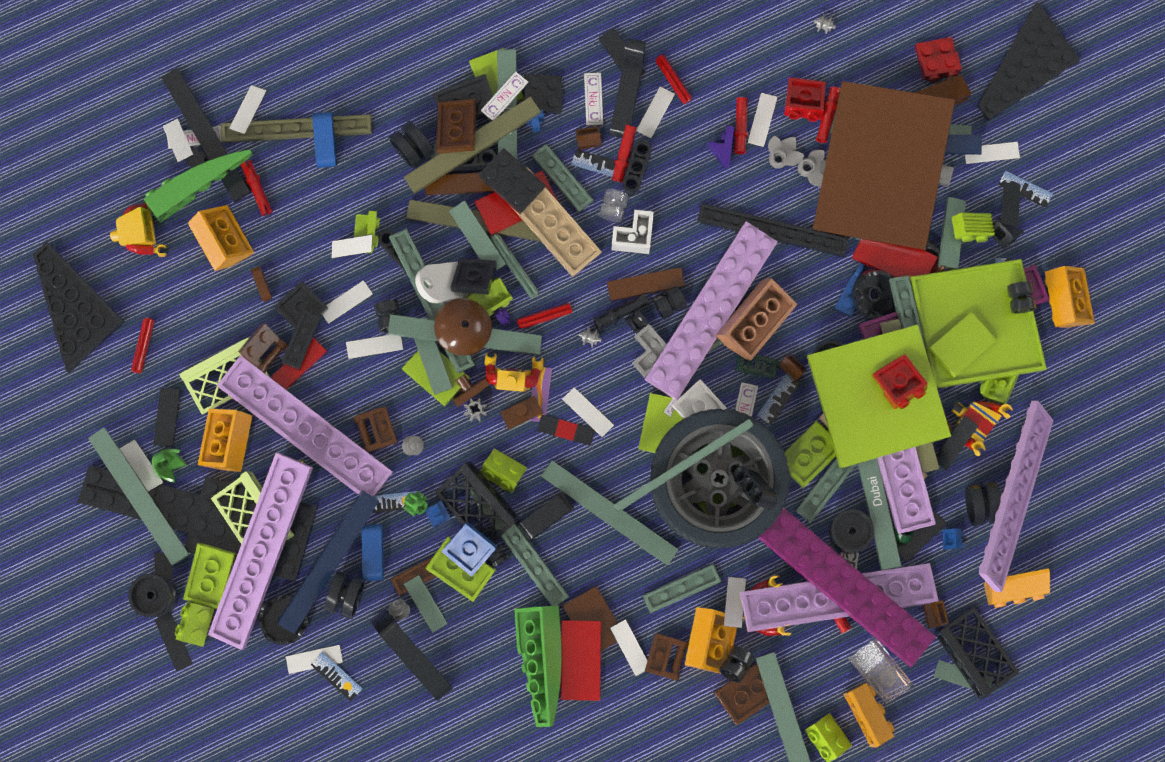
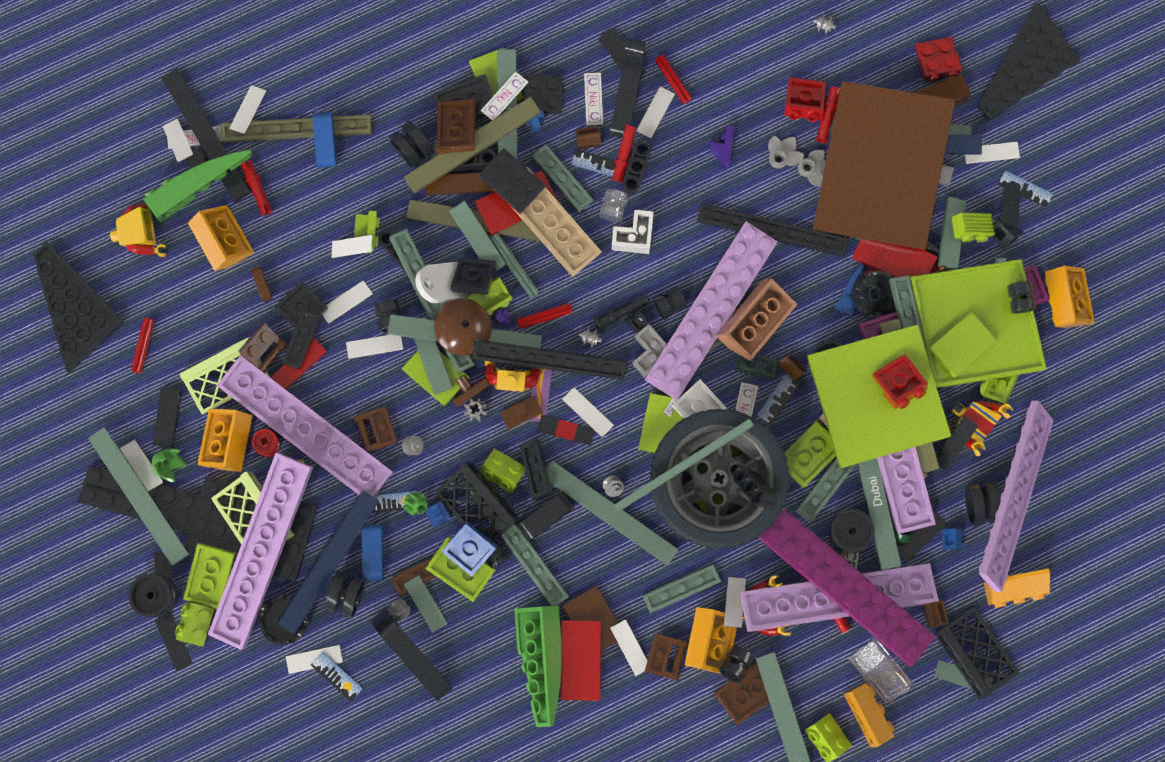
(266, 443): none -> red wheel
(536, 469): none -> black plate
(549, 359): none -> black tile
(613, 486): none -> light grey wheel
(645, 284): reddish brown tile -> none
(741, 126): red pin -> none
(762, 119): white sticker -> none

